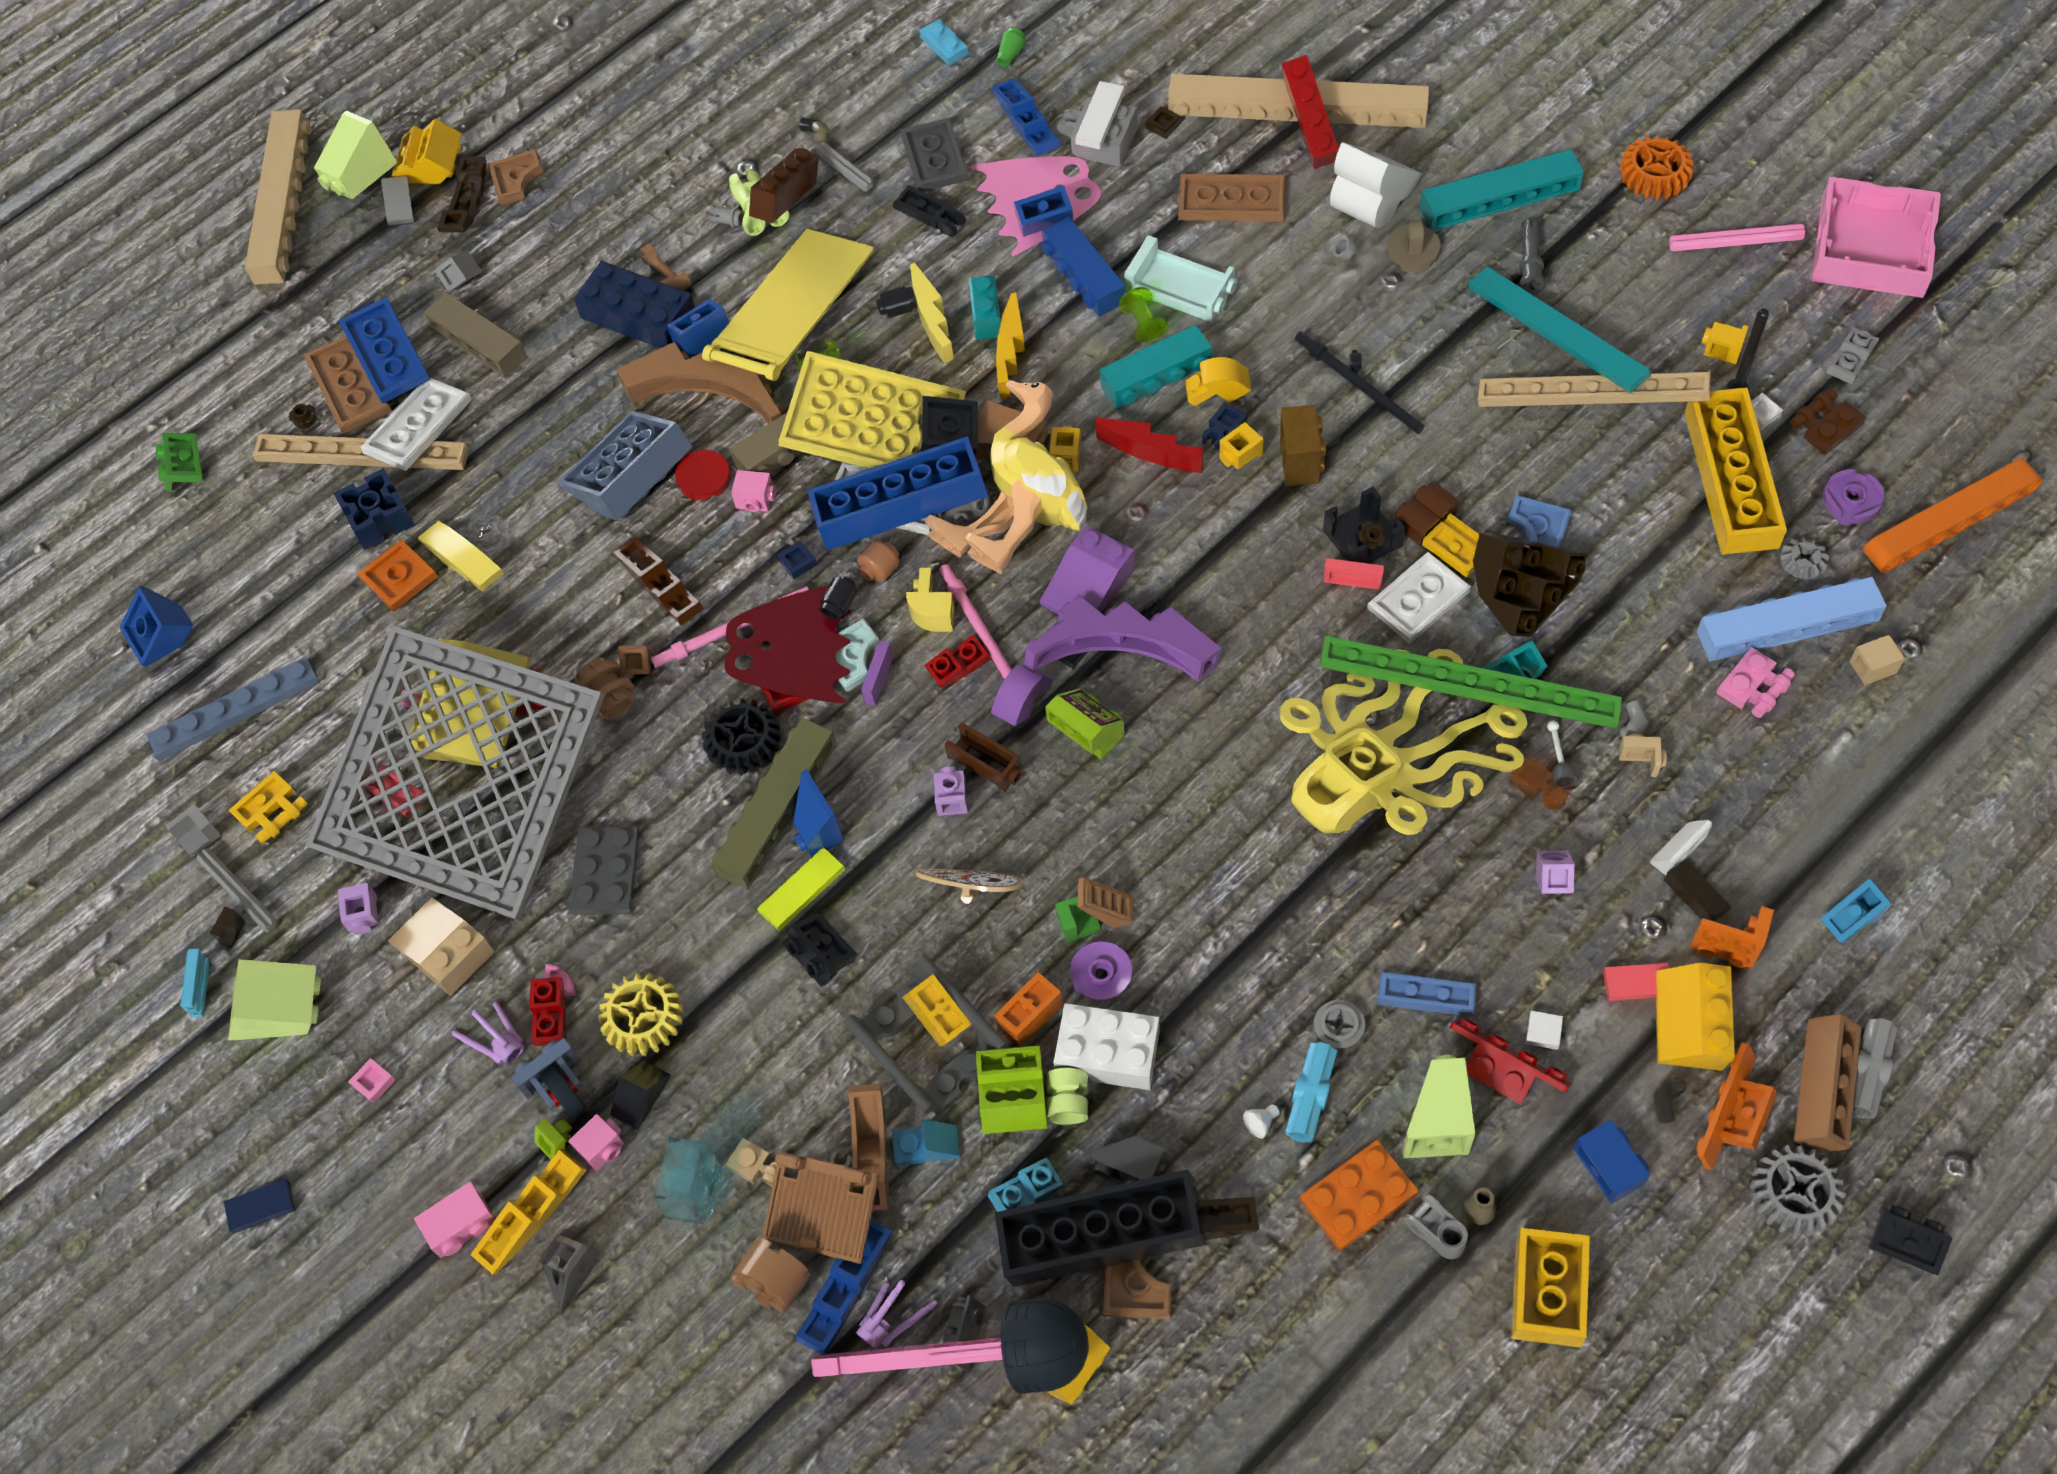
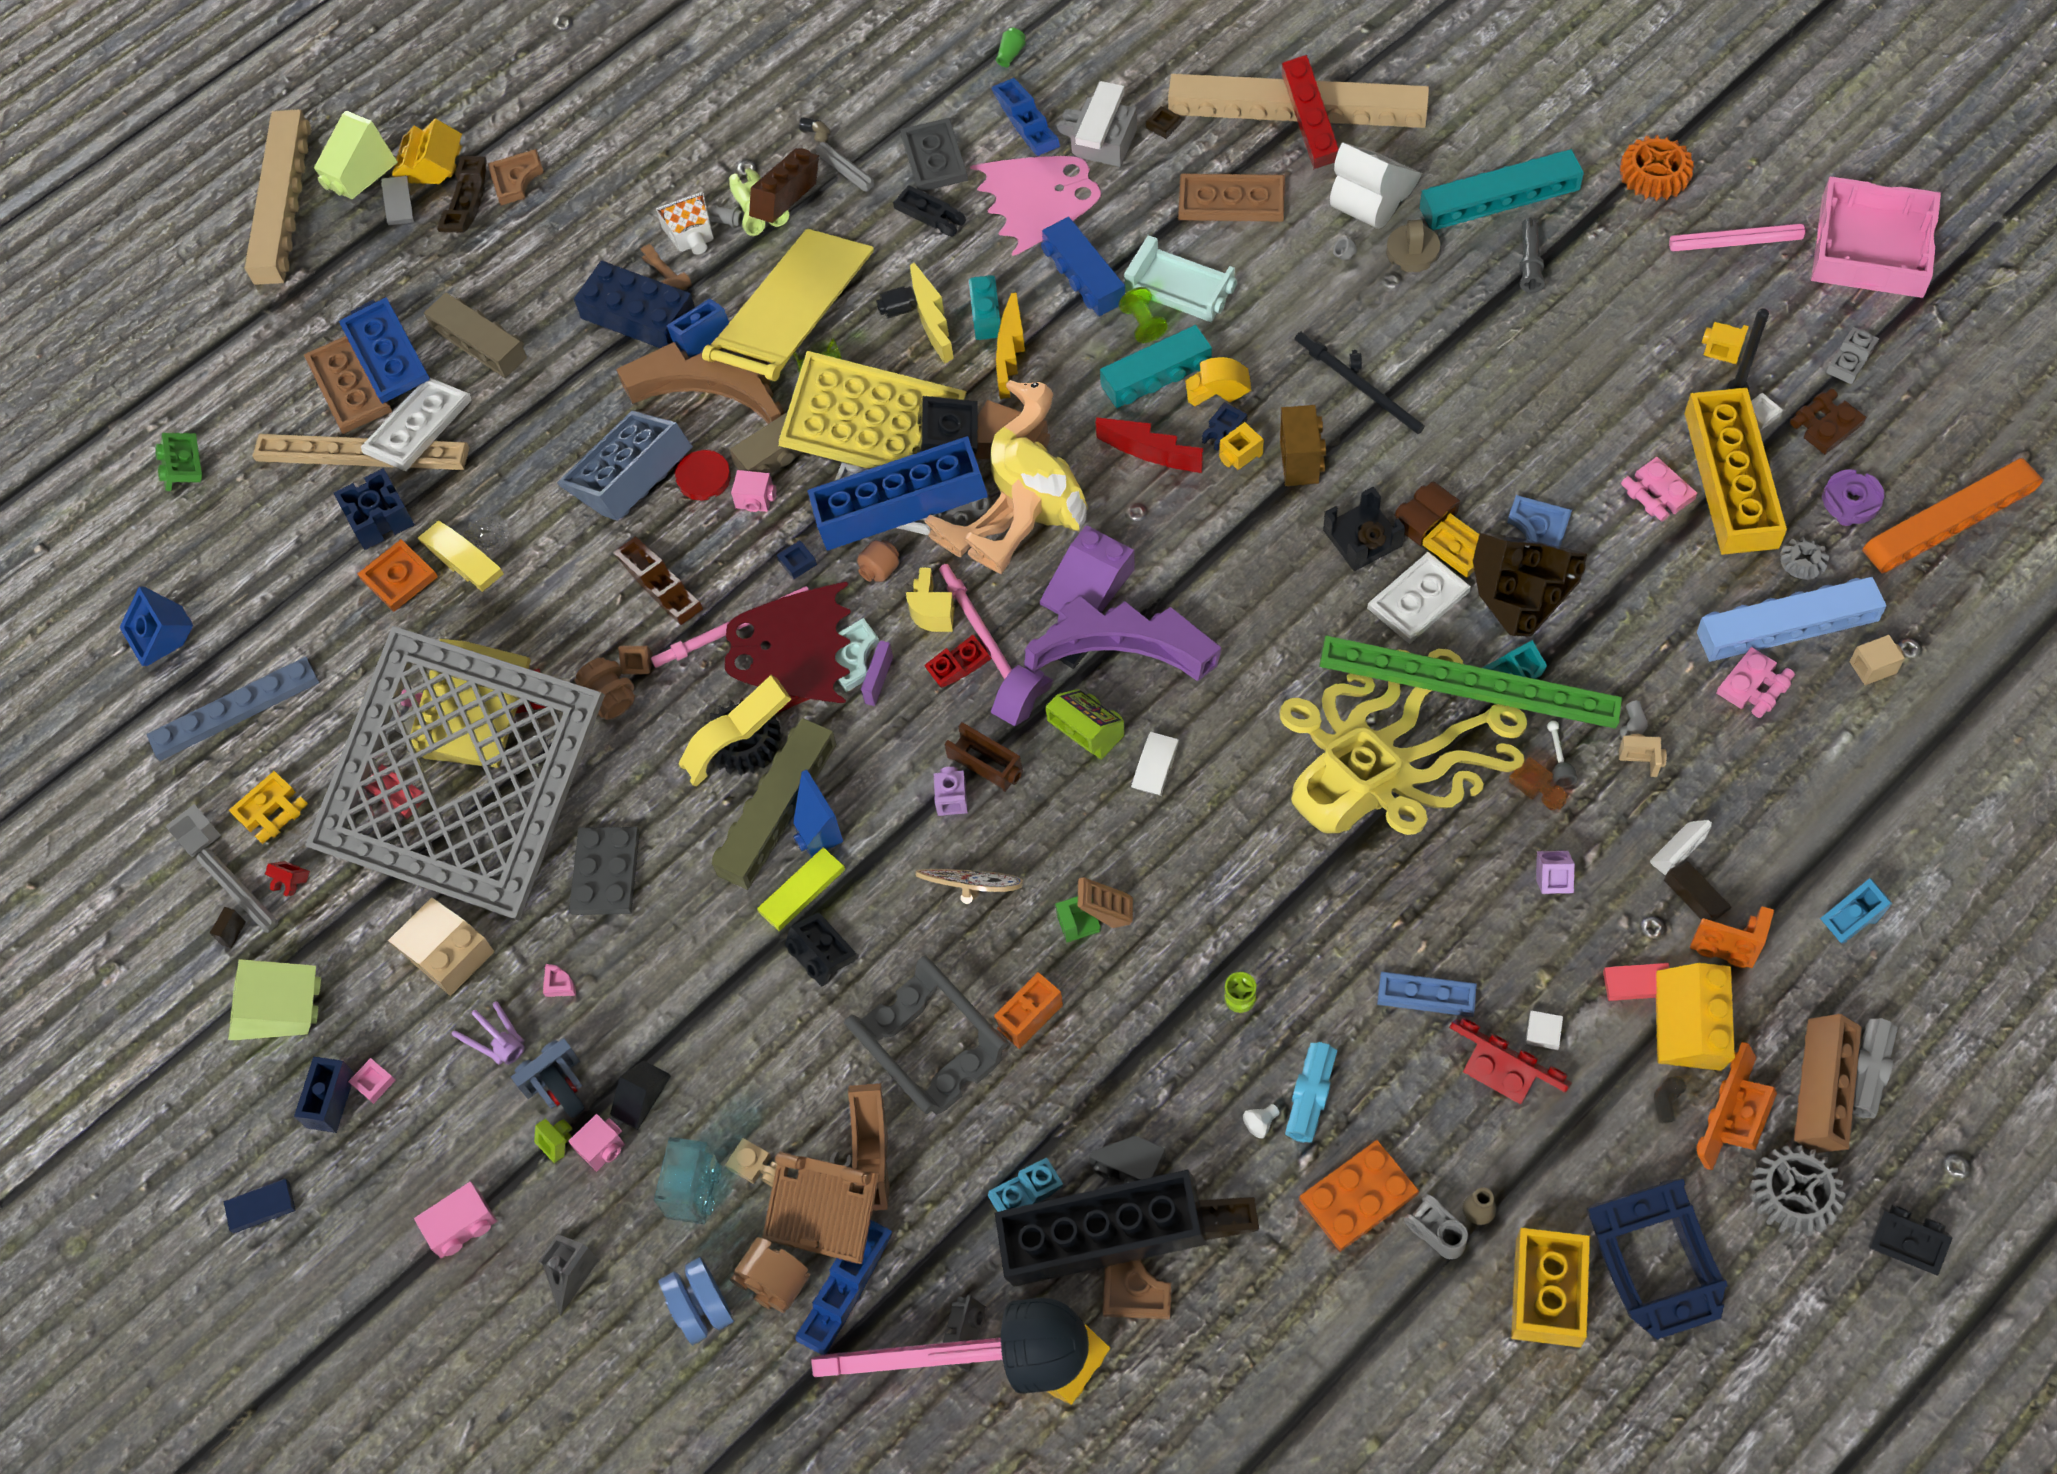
(195, 983): medium azure tile -> none
(288, 874): none -> red tile
(302, 415): dark brown plate -> none
(324, 1094): none -> dark blue brick
(358, 908): lavender brick -> none
(457, 270): light grey panel -> none
(528, 1213): yellow slope -> none
(548, 1010): red slope -> none
(641, 992): light yellow gear -> none
(687, 223): none -> white torso
(692, 1302): none -> medium blue wheel
(737, 725): none -> light yellow piece
(838, 597): black brick -> none
(874, 1328): lavender plant -> none
(927, 1144): dark azure slope -> none
(936, 1010): yellow hinge -> none
(943, 42): medium azure plate -> none
(1011, 1090): lime piece -> none
(1042, 210): blue brick -> none
(1066, 445): yellow brick -> none
(1067, 1091): yellowish green wheel -> none
(1096, 958): medium lavender dish -> none
(1108, 1045): white brick -> none
(1155, 763): none -> white slope
(1240, 985): none -> lime wheel
(1351, 1018): light grey gear -> none
(1353, 574): coral tile -> none
(1443, 1112): yellowish green slope -> none
(1559, 330): teal tile -> none
(1592, 390): tan tile -> none
(1612, 1161): blue brick -> none
(1643, 1209): none -> dark blue wedge
(1664, 484): none -> bright pink plate

